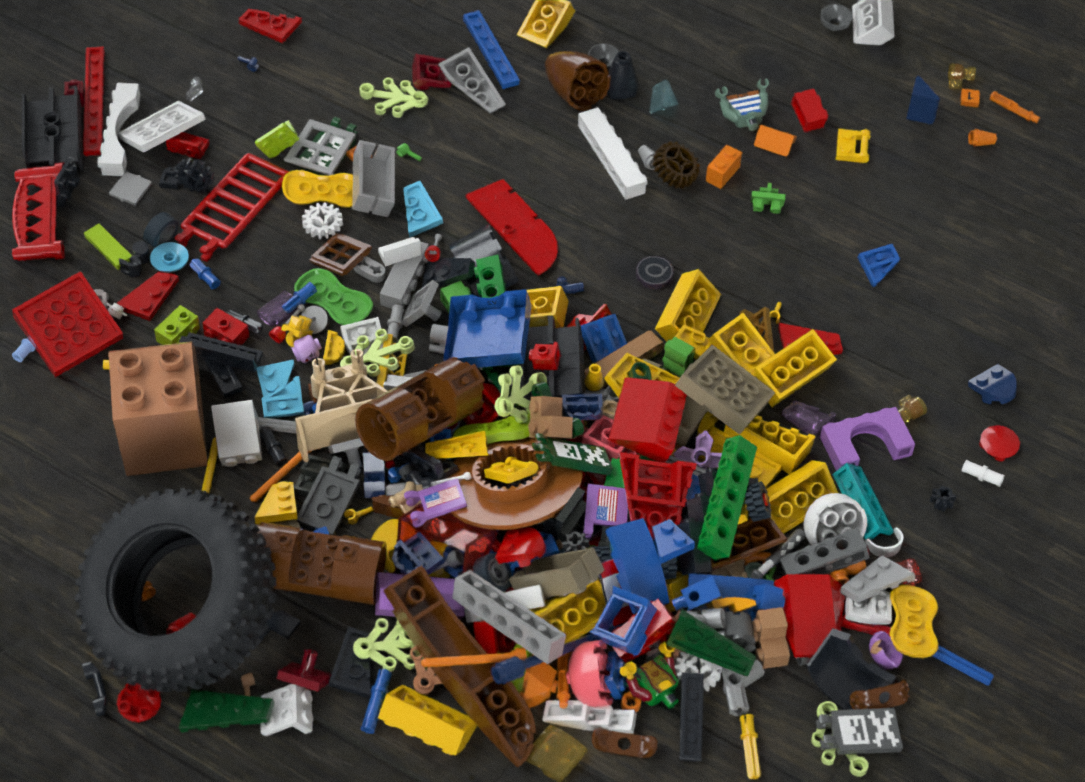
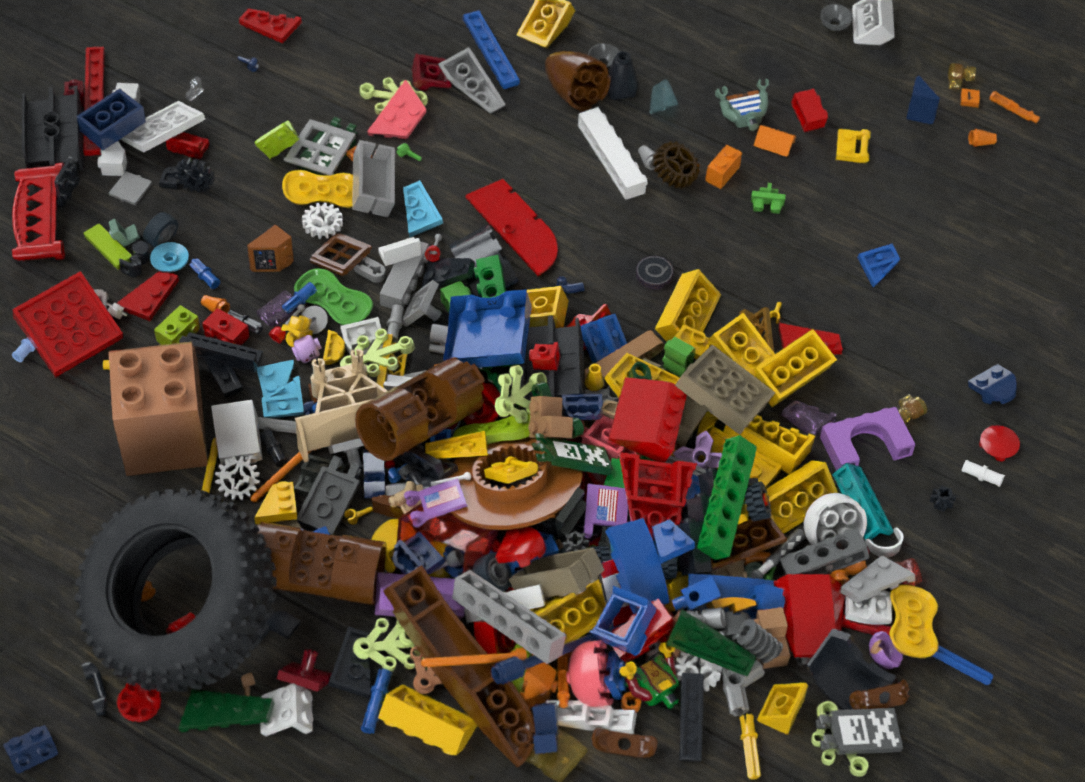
(30, 749): none -> dark blue bracket
(111, 119): none -> dark blue brick
(124, 236): none -> sand green bracket
(212, 303): none -> orange cone
(214, 242): red bar -> none
(247, 480): none -> white gear
(271, 251): none -> dark orange slope
(399, 115): none -> coral wing
(546, 728): none -> dark blue brick
(758, 641): none -> dark grey piece
(783, 706): none -> yellow slope

